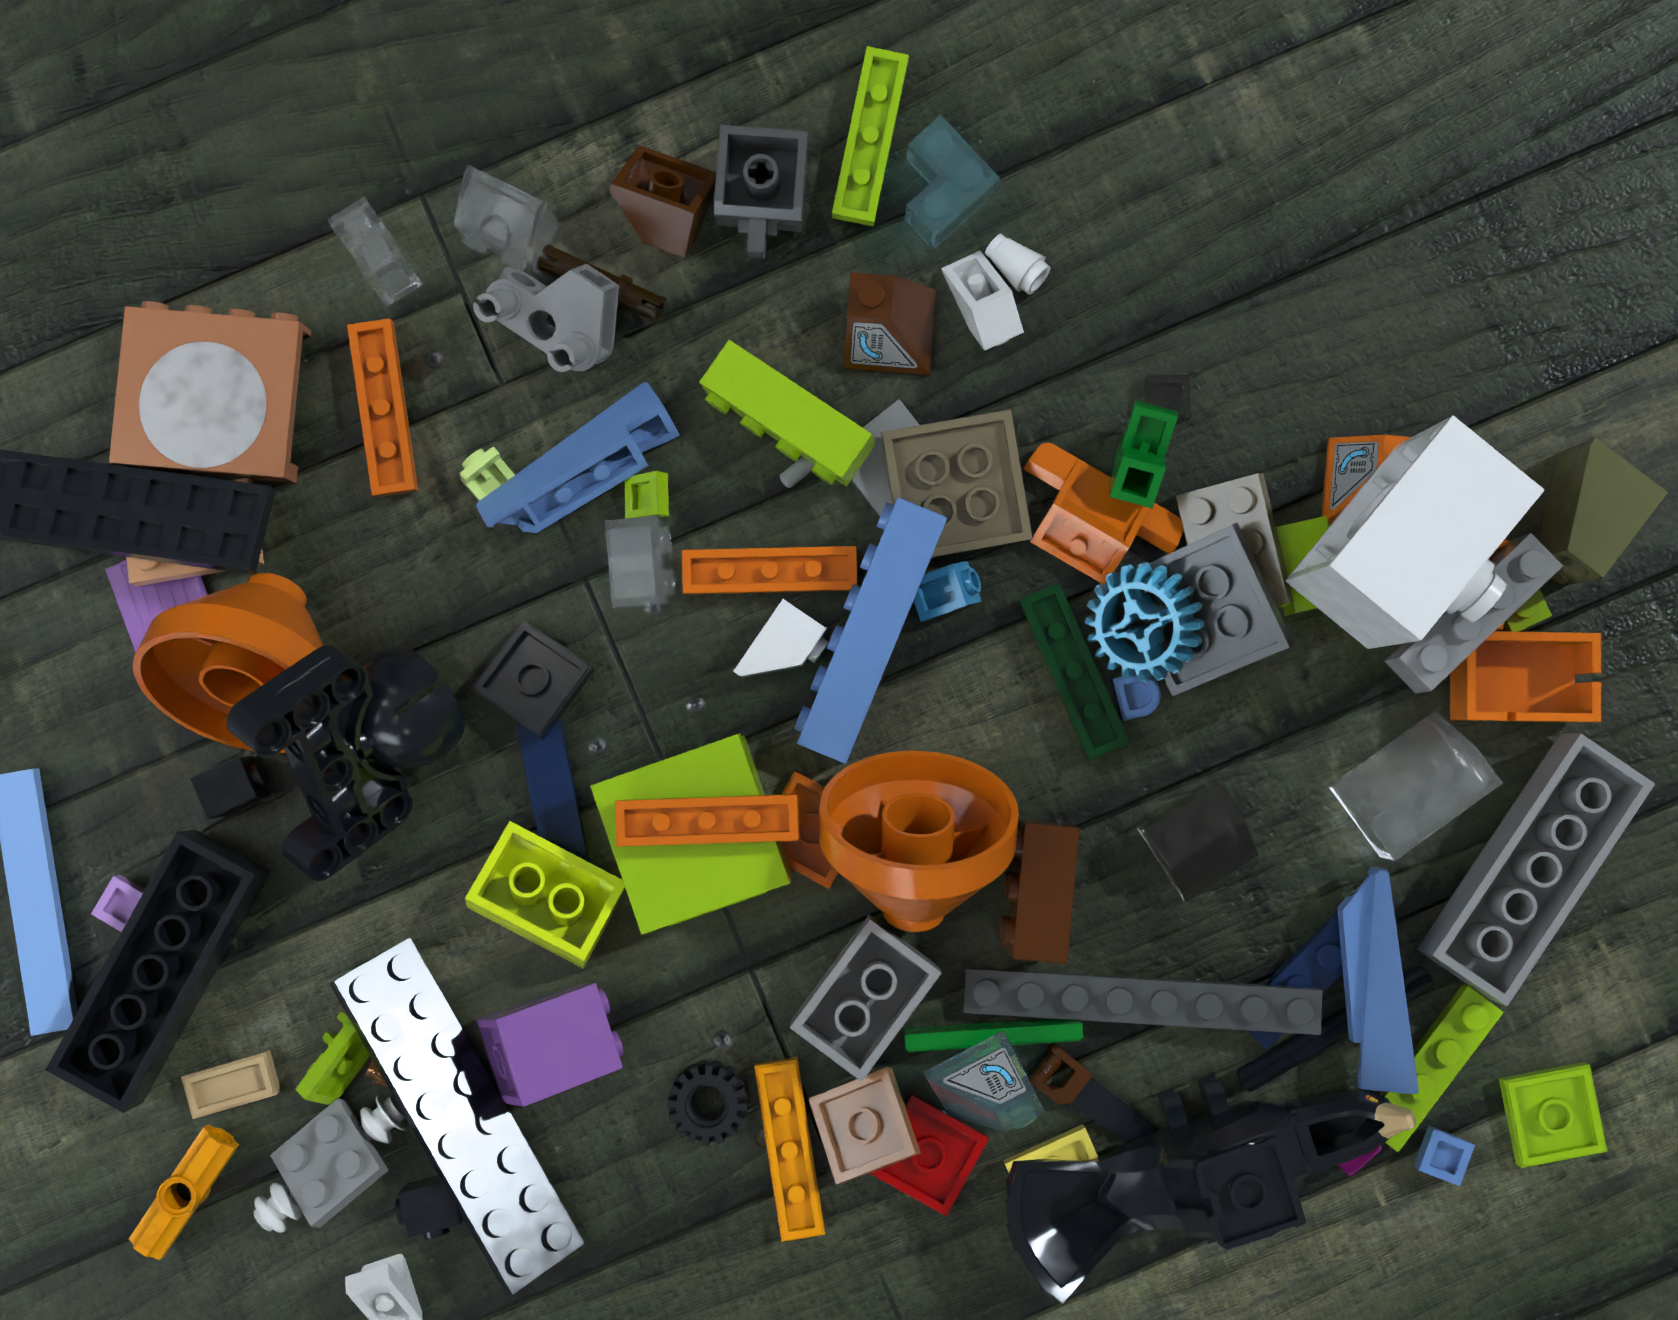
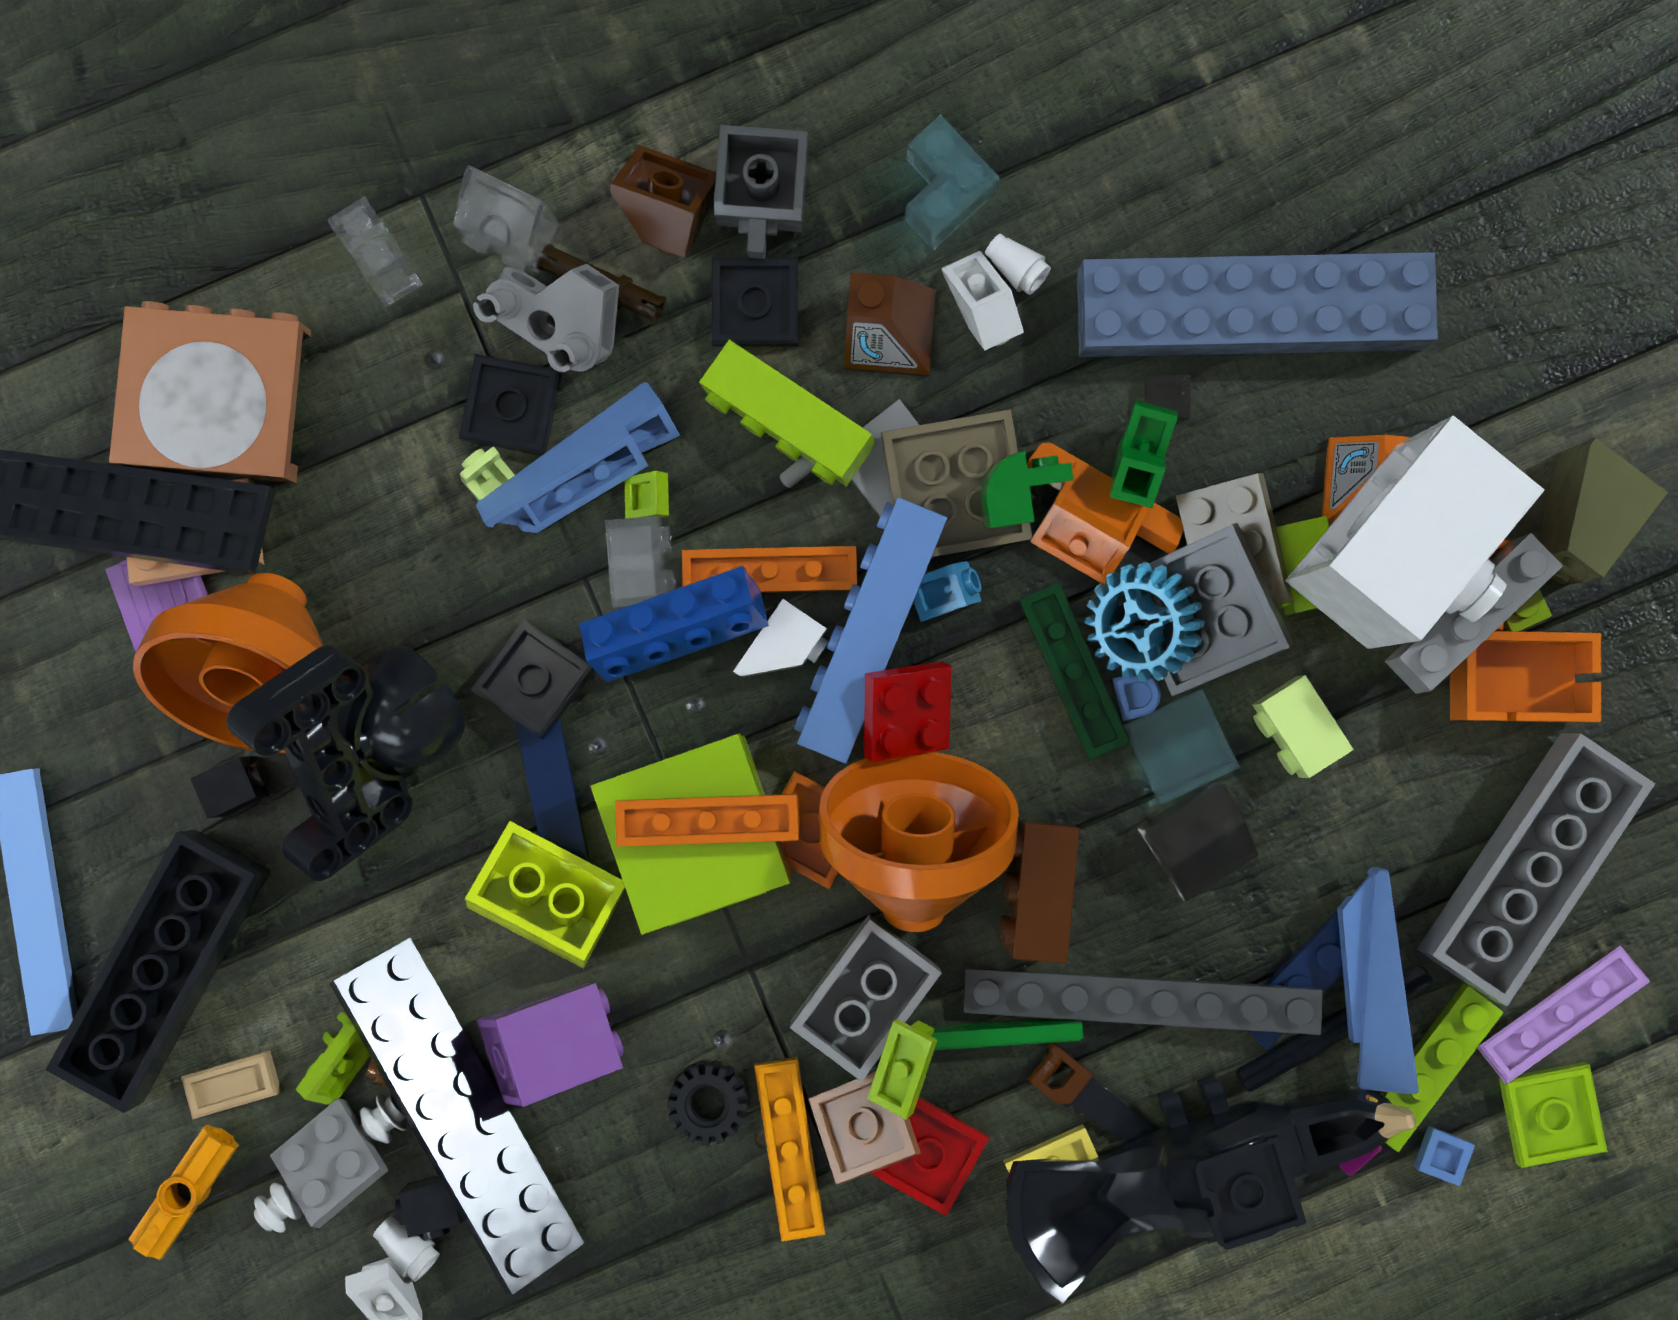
(118, 902): lavender plate -> none
(382, 408): orange plate -> none
(410, 1255): none -> white cone
(510, 405): none -> black tile
(673, 624): none -> blue brick
(755, 301): none -> black tile
(870, 136): lime plate -> none
(903, 1067): none -> lime plate
(907, 711): none -> red plate
(986, 1086): clear light blue slope -> none
(1007, 485): none -> green brick
(1180, 746): none -> clear light blue tile
(1256, 304): none -> sand blue brick
(1301, 727): none -> yellowish green brick
(1415, 786): clear slope -> none
(1563, 1014): none -> lavender tile

